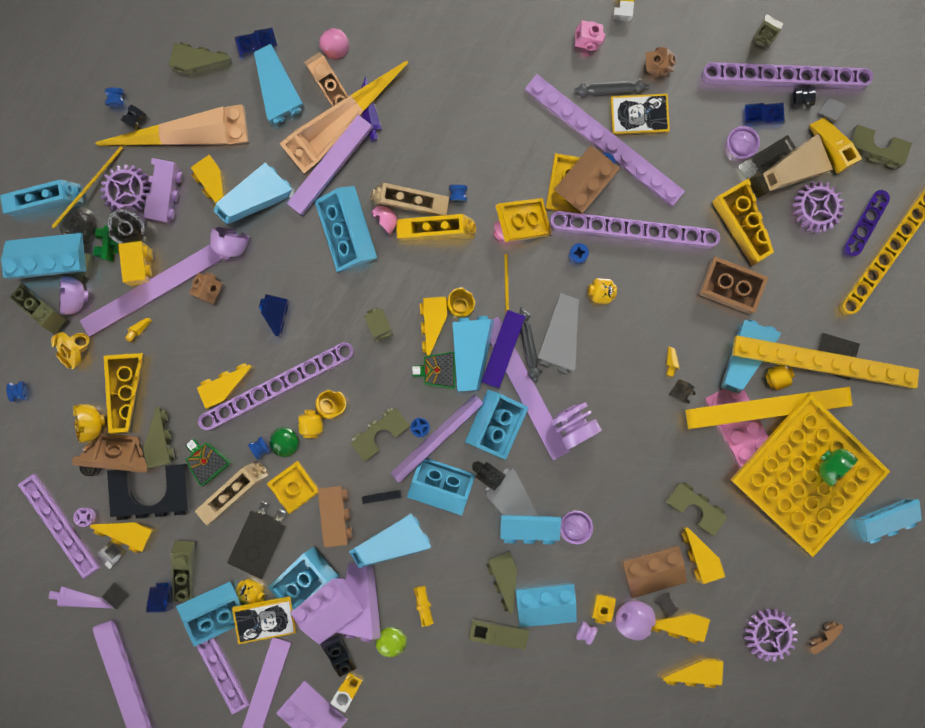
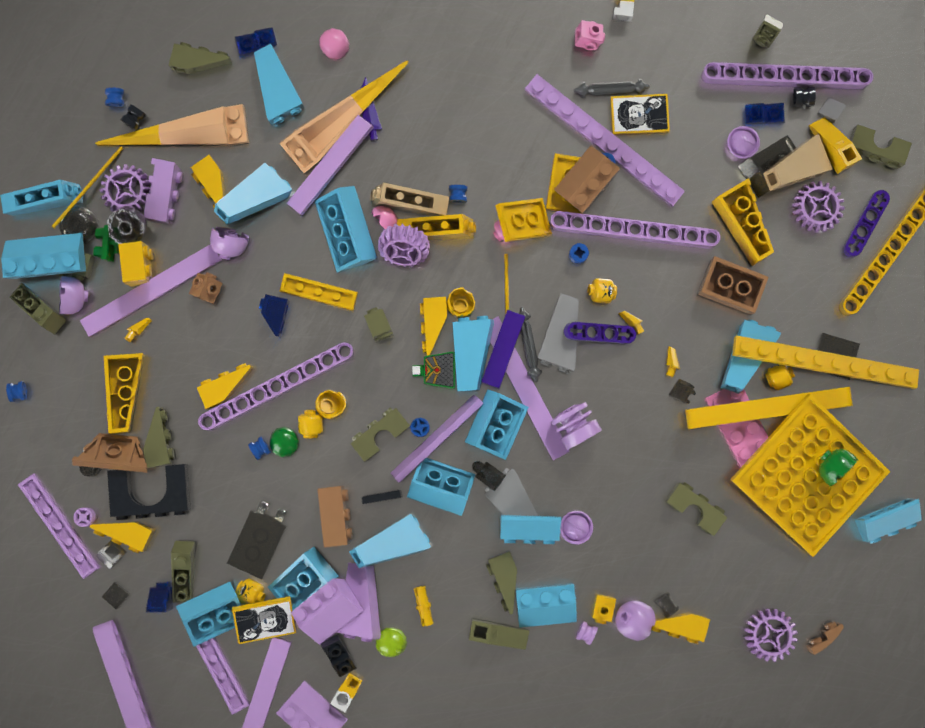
(68, 350): yellow tile -> none
(73, 598): lavender bar -> none
(87, 422): yellow cylinder -> none
(205, 461): torso -> none
(231, 492): tan slope -> none
(293, 487): yellow tile -> none
(318, 292): none -> yellow tile
(325, 78): light nougat slope -> none
(403, 245): none -> lavender gear
(599, 332): none -> dark purple beam
(632, 321): none -> yellow bar
(654, 571): medium nougat slope -> none
(660, 61): medium nougat brick -> none
(700, 671): yellow slope -> none
(706, 561): yellow slope -> none

